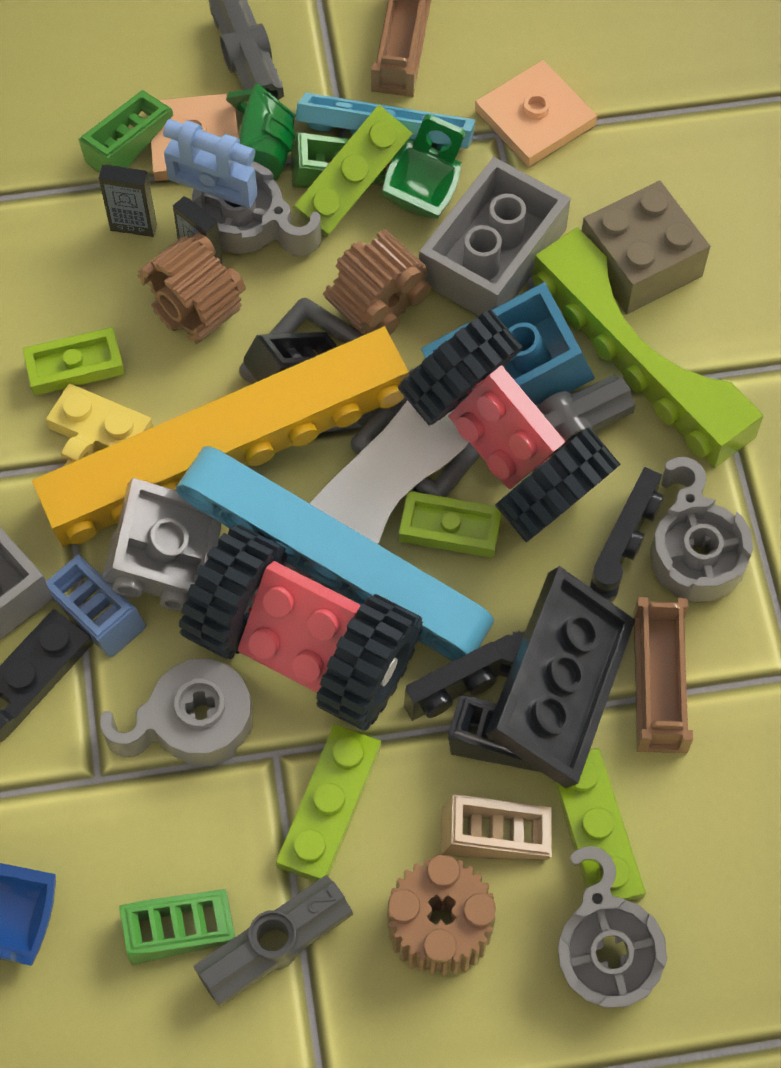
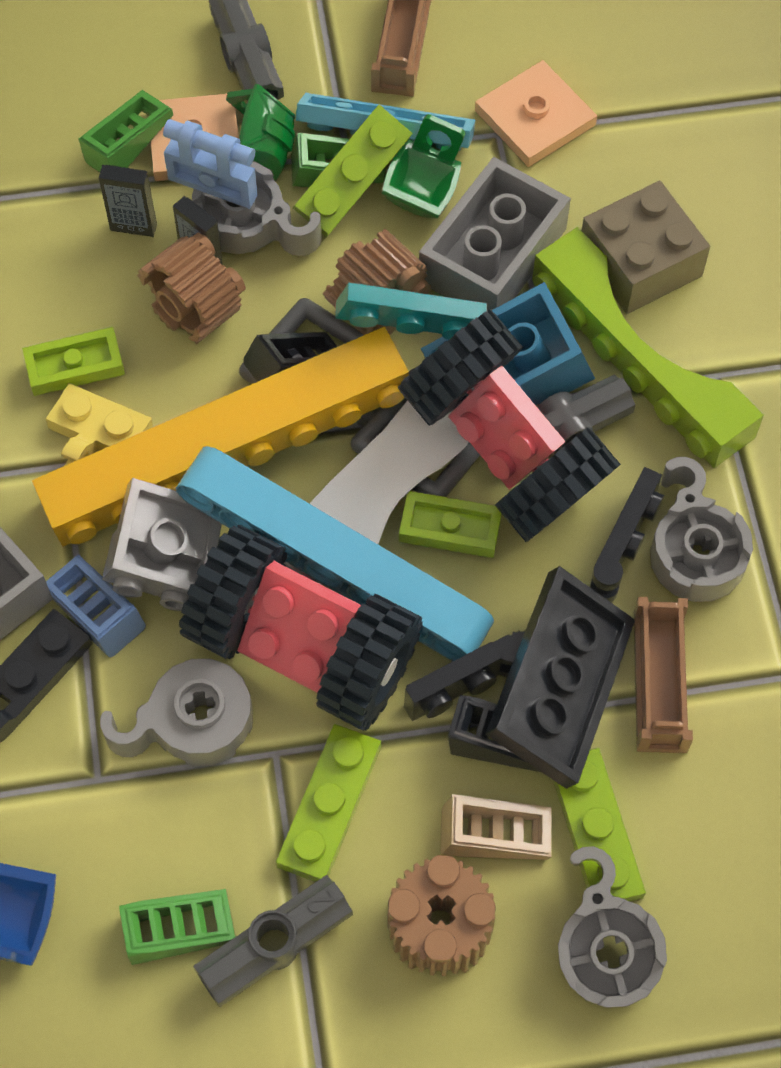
(405, 310): none -> teal plate

